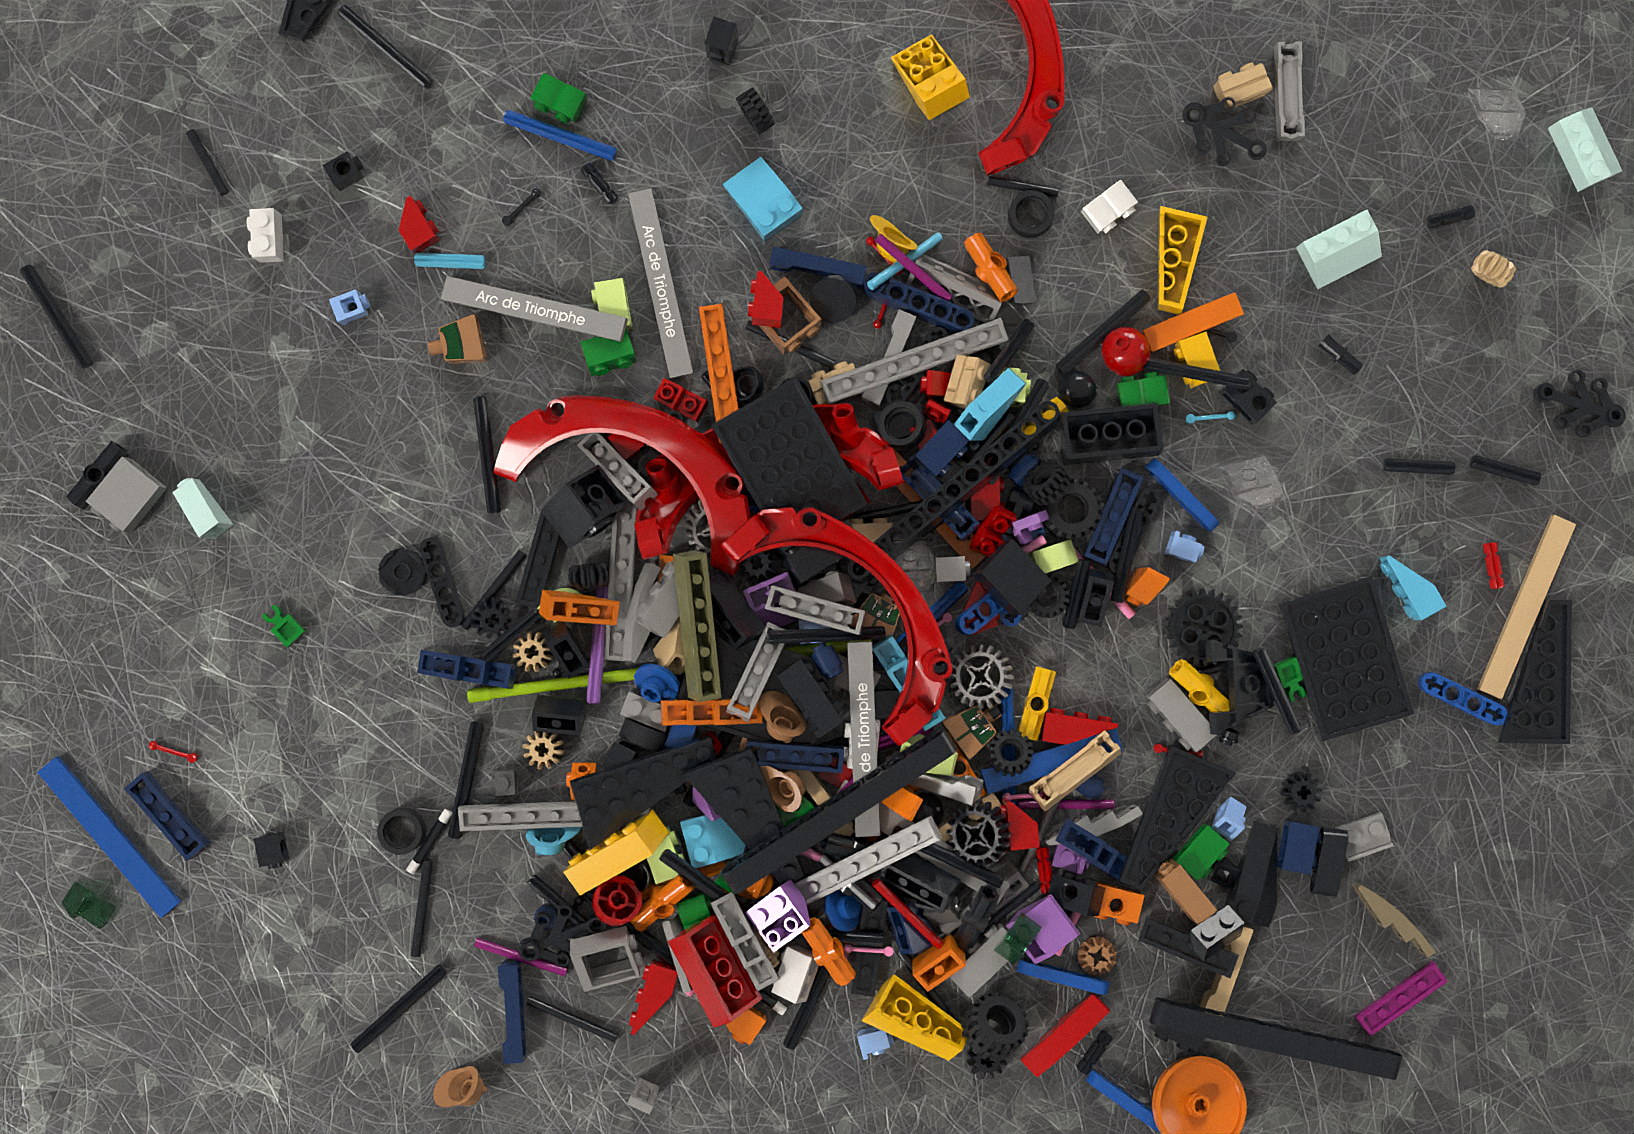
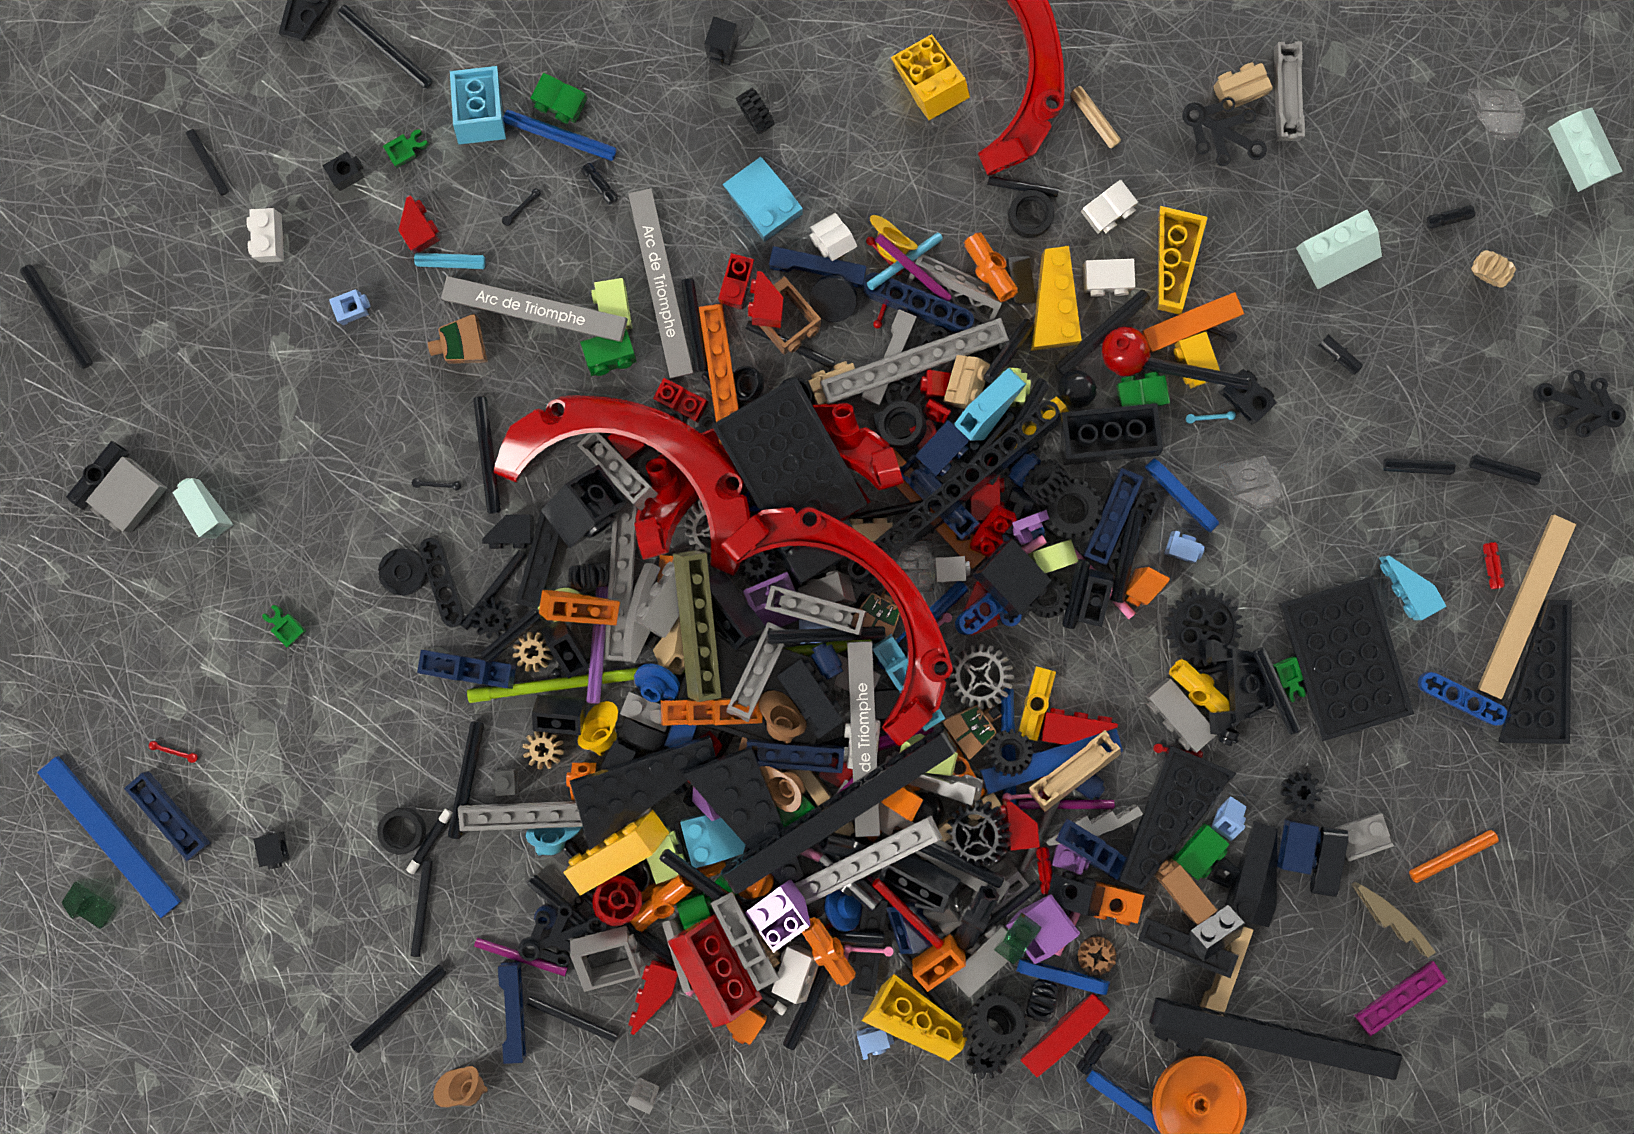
(402, 149): none -> green plate
(418, 483): none -> black hinge
(477, 105): none -> medium azure slope
(511, 529): none -> black slope
(599, 728): none -> yellow piece
(694, 324): none -> black axle
(736, 281): none -> red slope
(832, 237): none -> white brick
(1042, 1000): none -> black gear
(1056, 304): none -> yellow wedge
(1095, 117): none -> tan axle
(1108, 276): none -> white brick
(1454, 856): none -> orange axle

